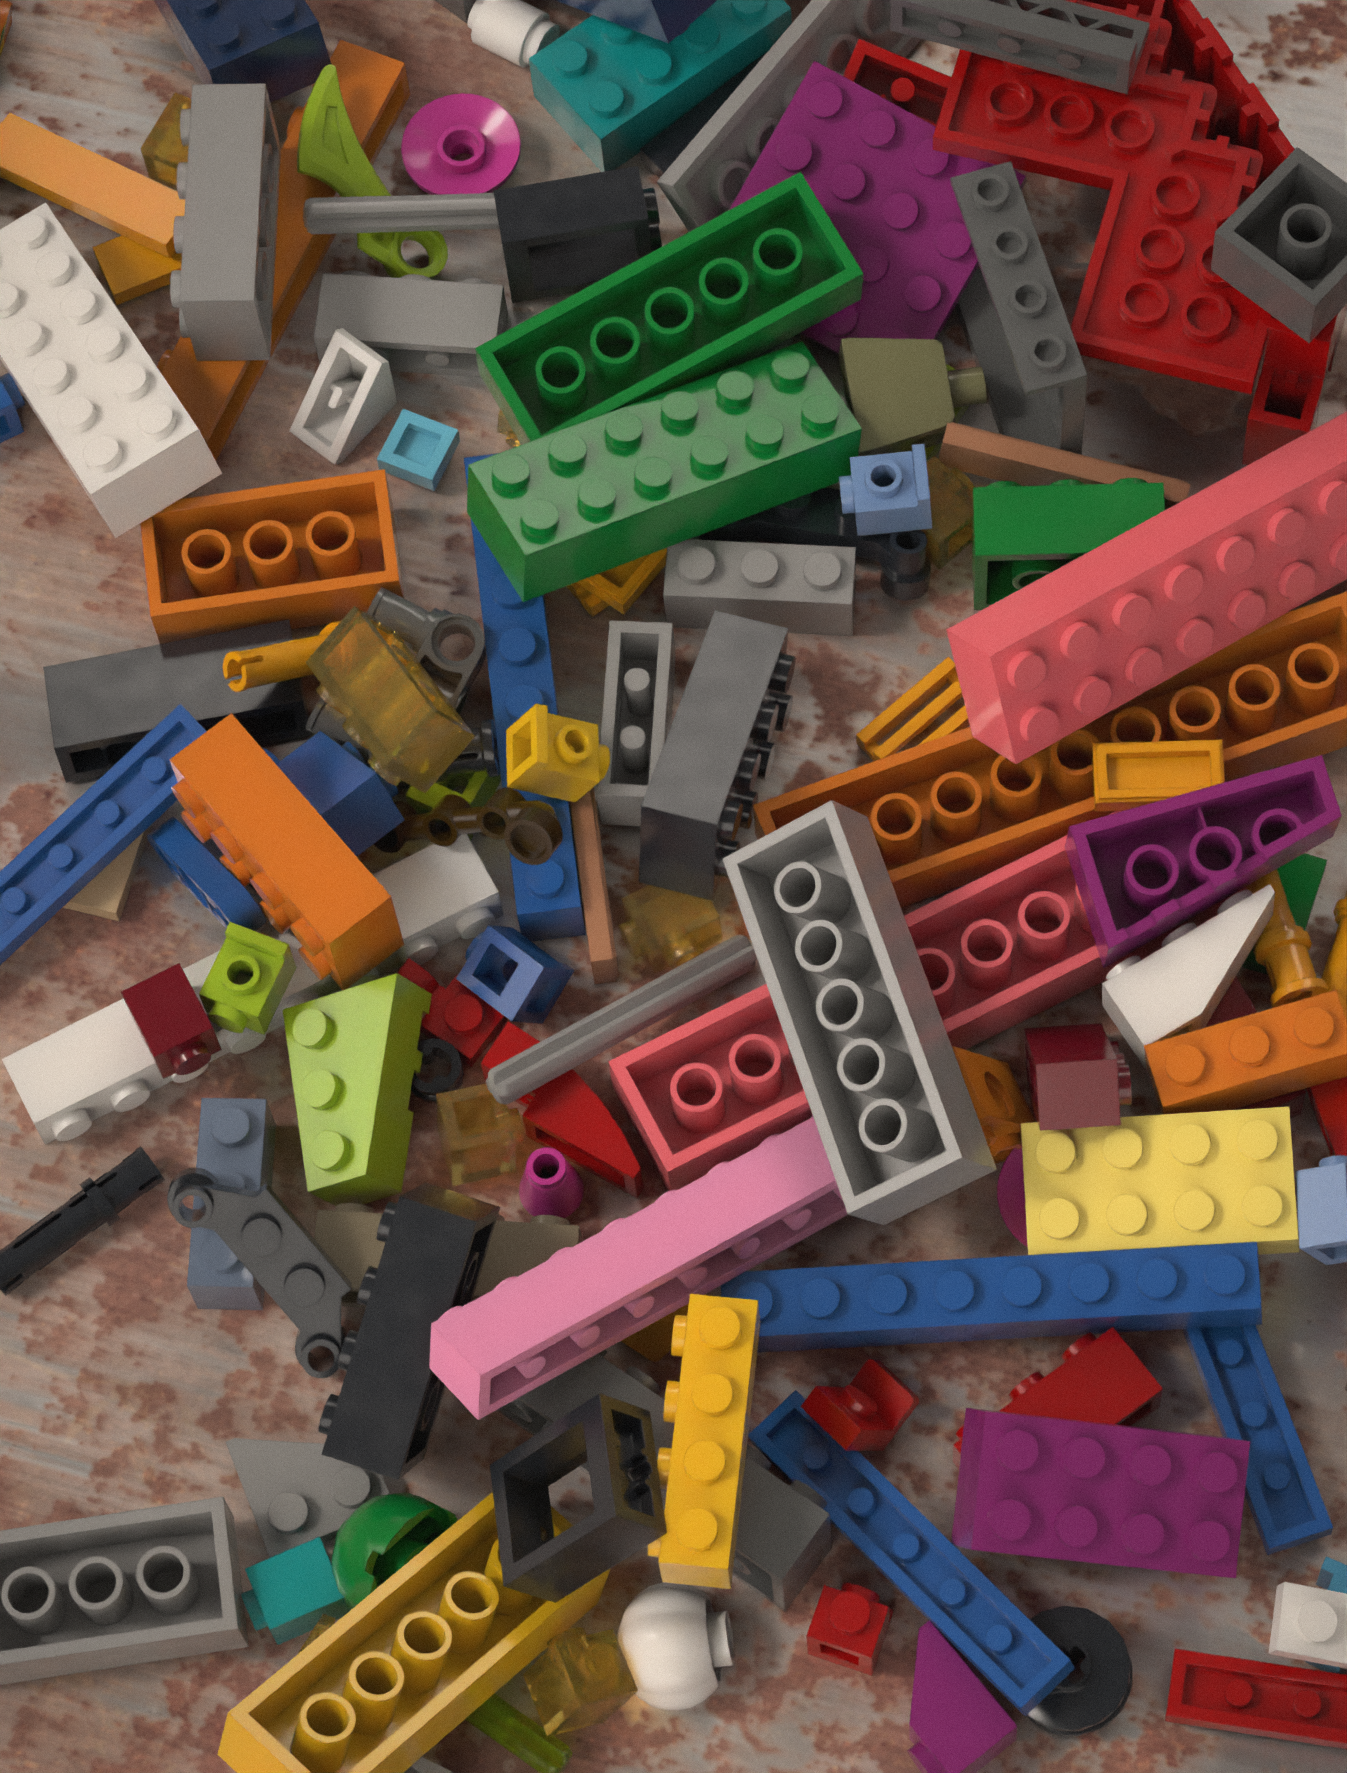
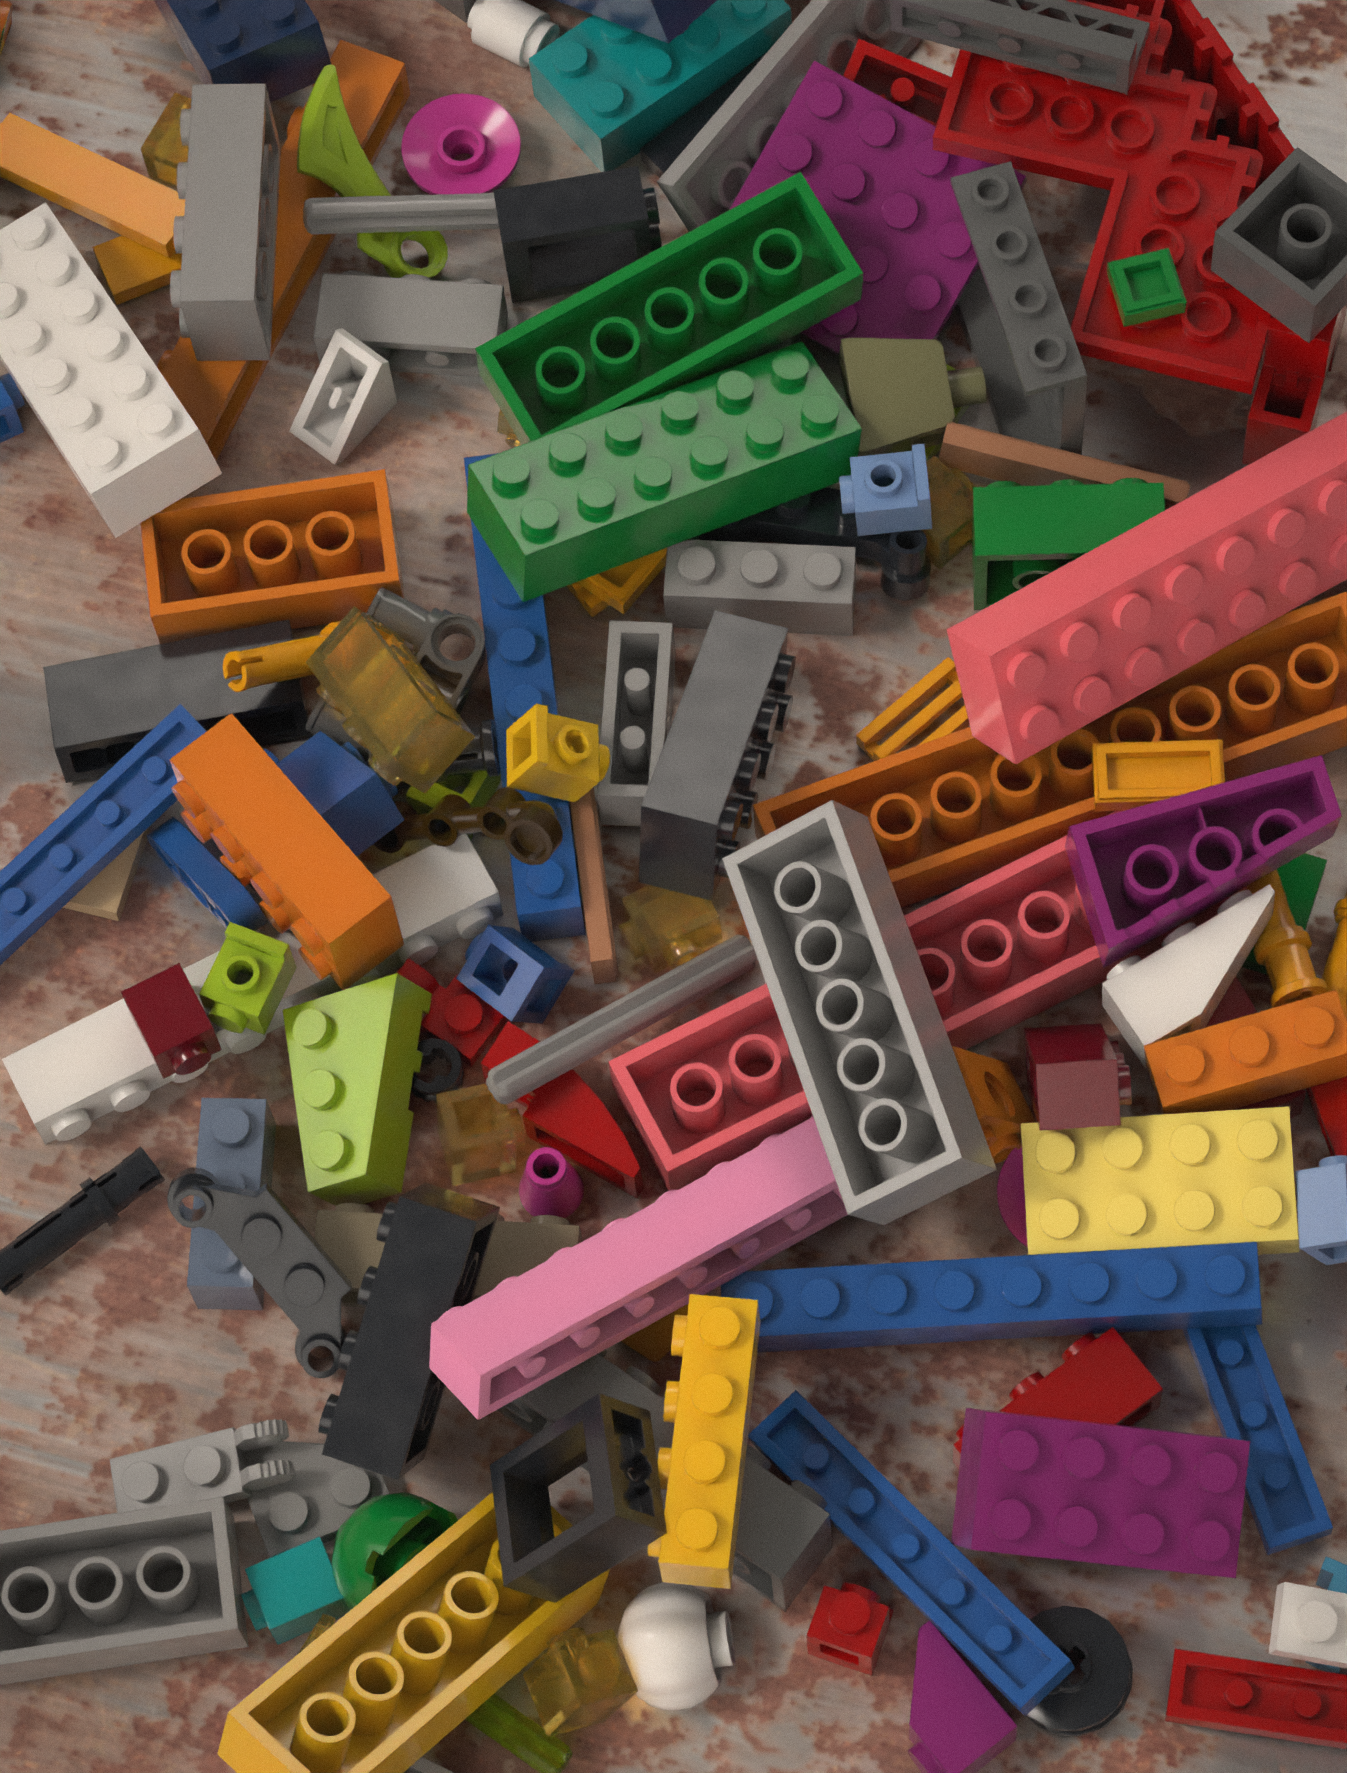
(200, 1468): none -> light grey hinge
(418, 449): medium azure plate -> none
(865, 1411): red bracket -> none
(1146, 287): none -> green tile

